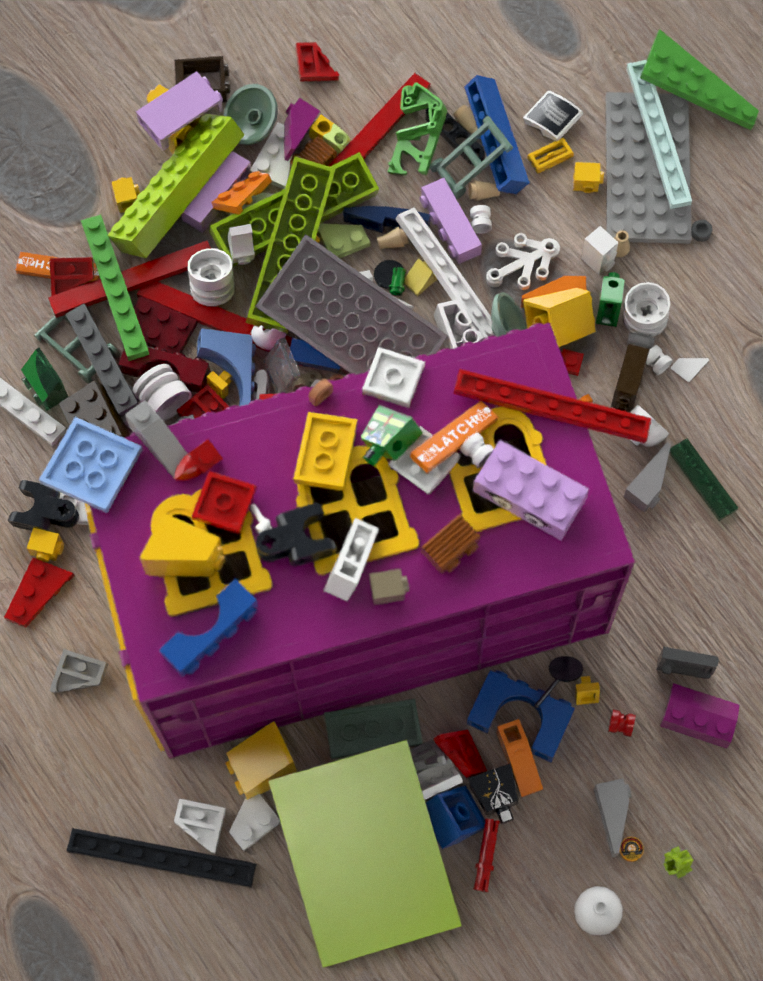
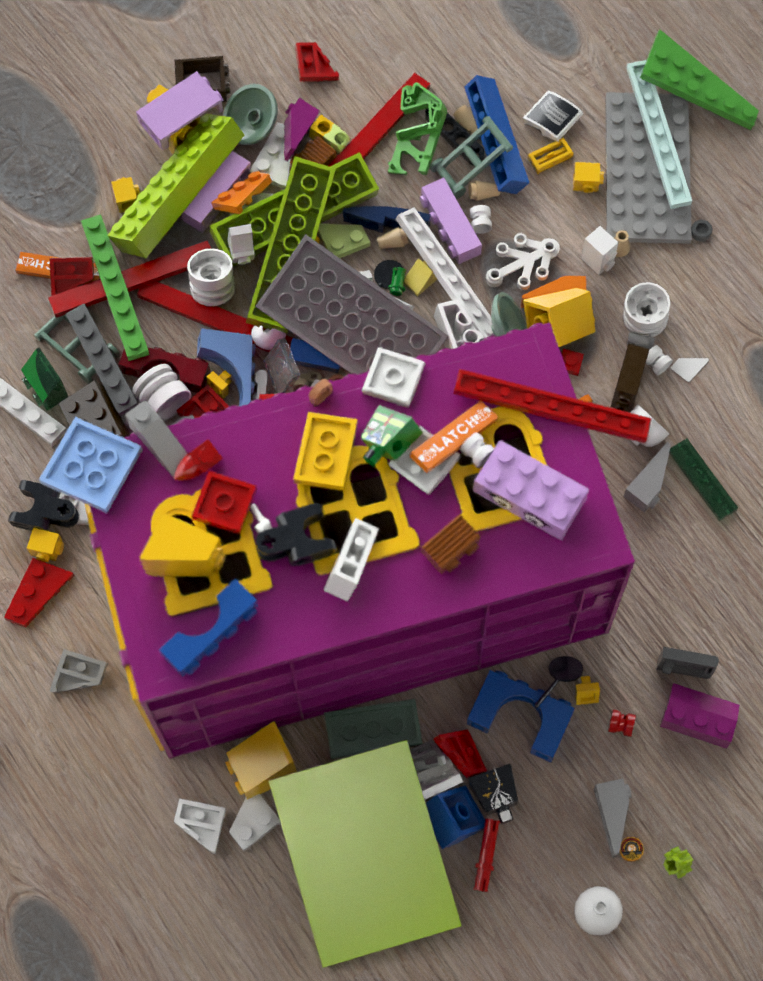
(161, 858): black tile -> none
(163, 326): dark red plate -> none
(388, 586): dark tan brick -> none
(519, 755): orange slope -> none
(611, 293): green torso -> none

